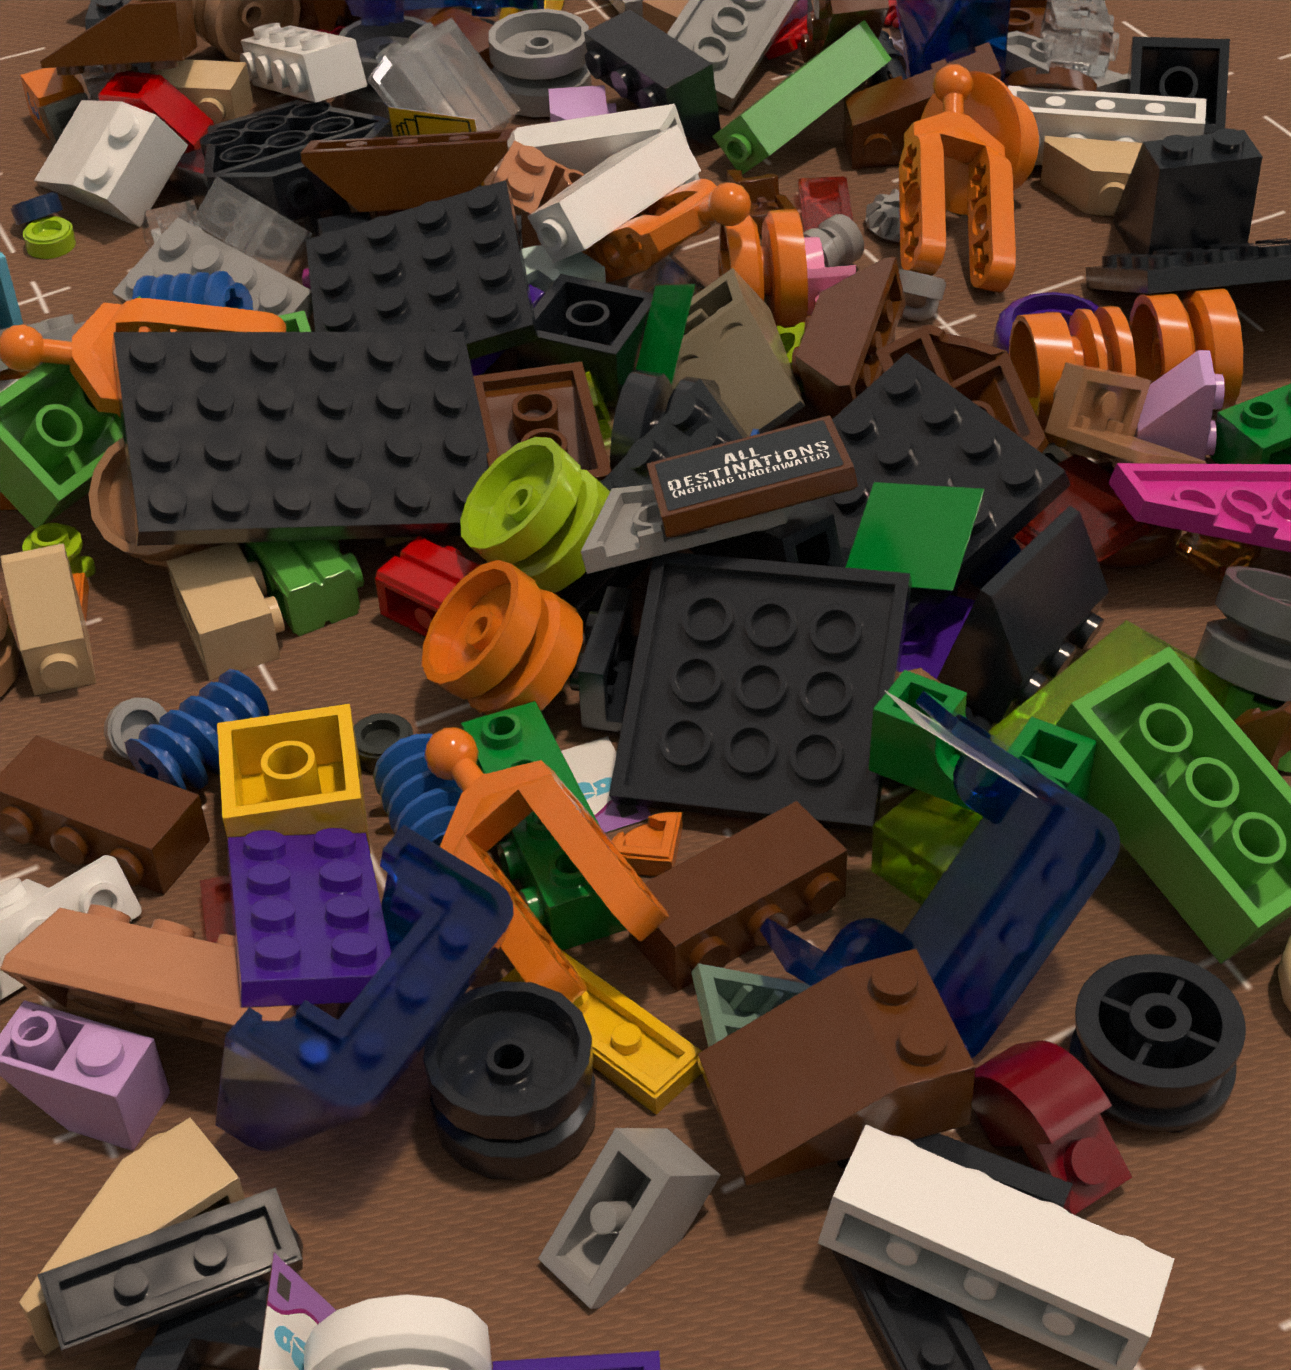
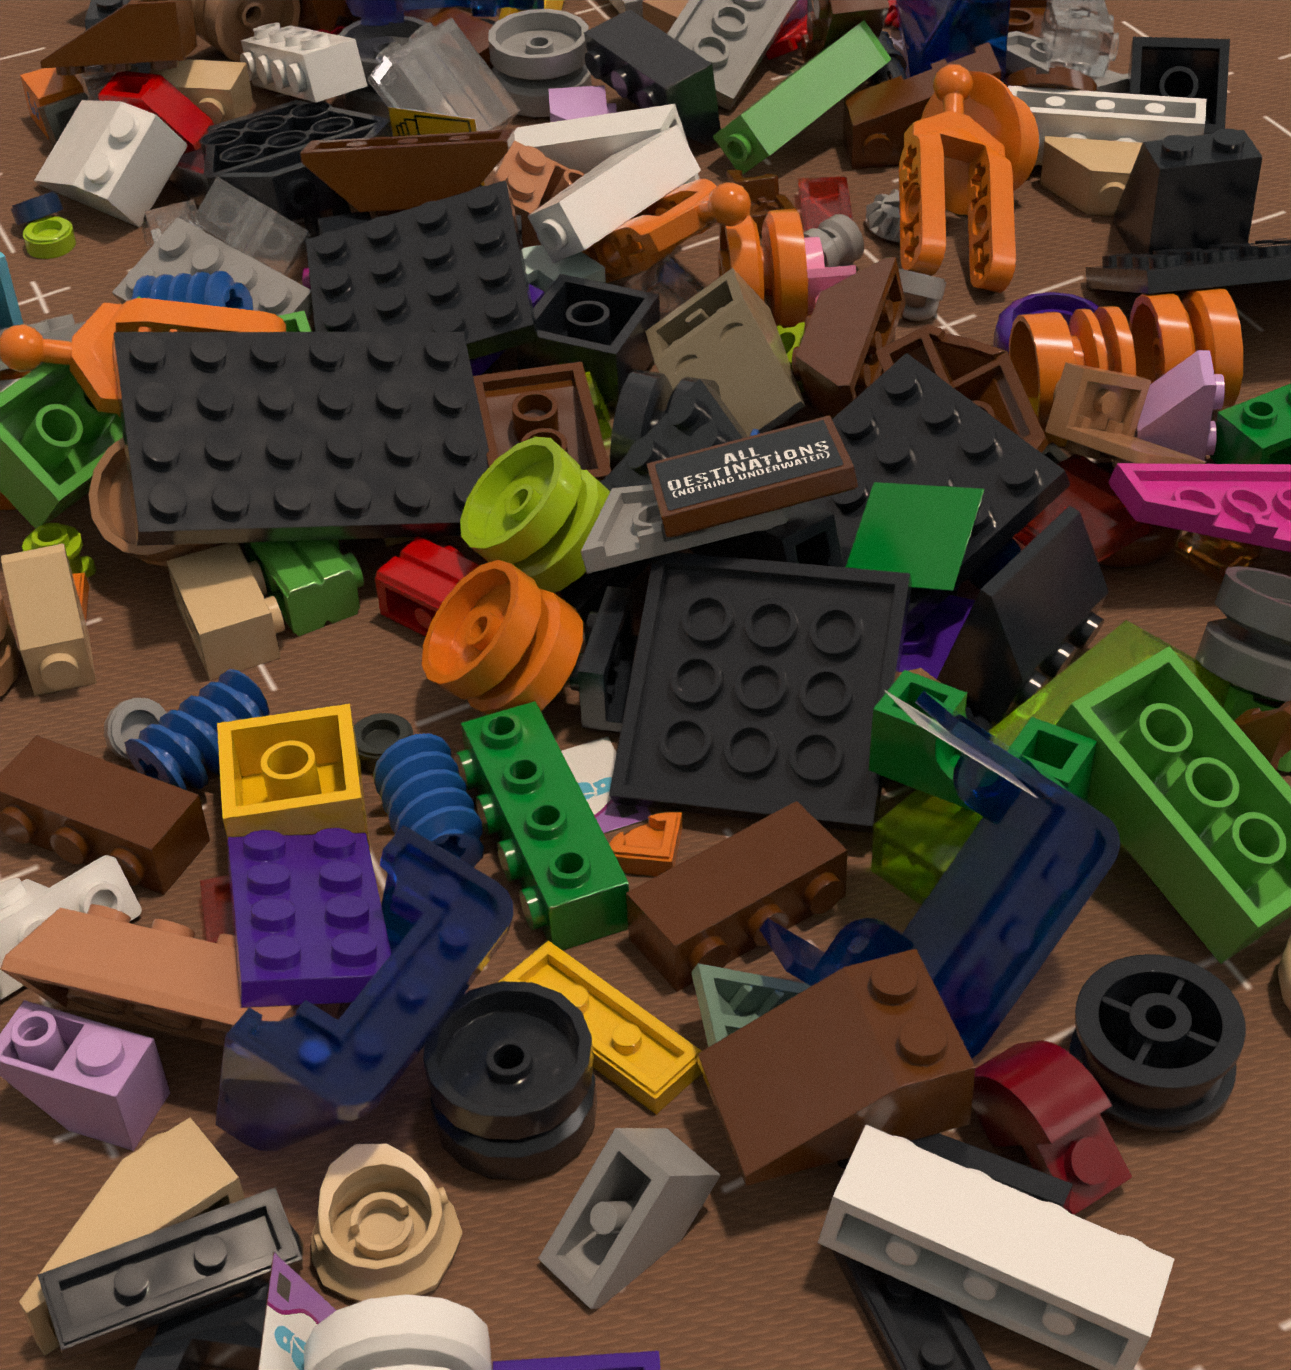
(382, 1226): none -> tan hat
(498, 803): orange piece -> none
(665, 329): green sticker -> none

